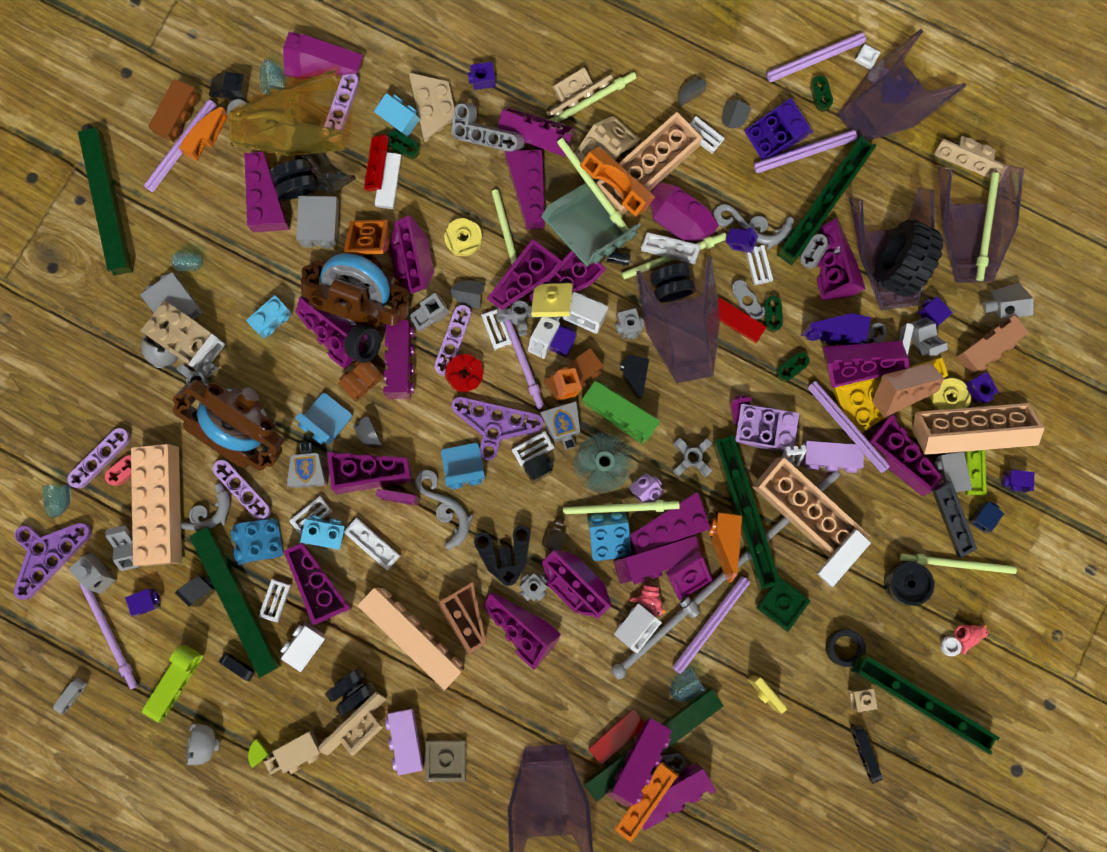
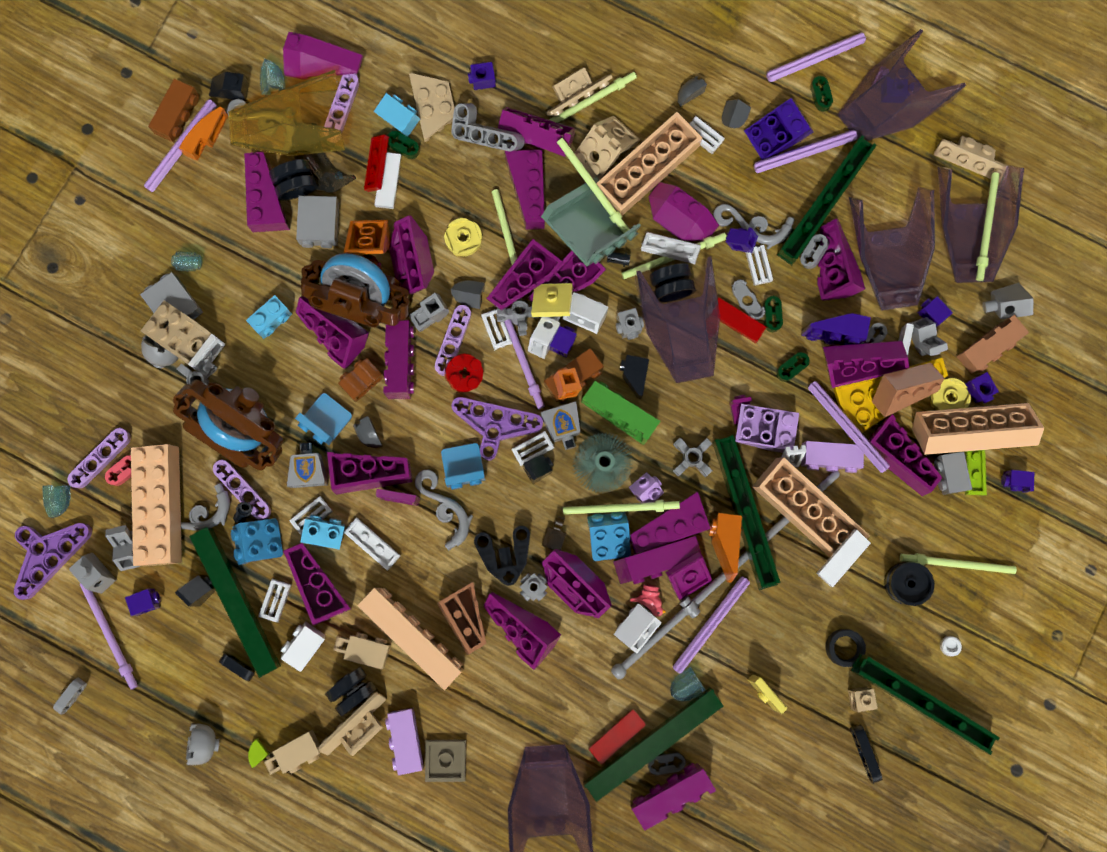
(105, 201): dark green tile -> none
(183, 665): lime beam -> none
(242, 511): none -> black pin
(353, 339): black tyre -> none
(364, 650): none -> tan brick
(603, 167): orange arch -> none
(639, 763): magenta wedge -> none
(653, 793): orange plate -> none
(783, 605): dark green plate -> none
(867, 56): white tile -> none
(908, 257): black tyre -> none
(954, 518): black plate -> none
(970, 636): coral animal -> none
(986, 516): dark blue brick -> none

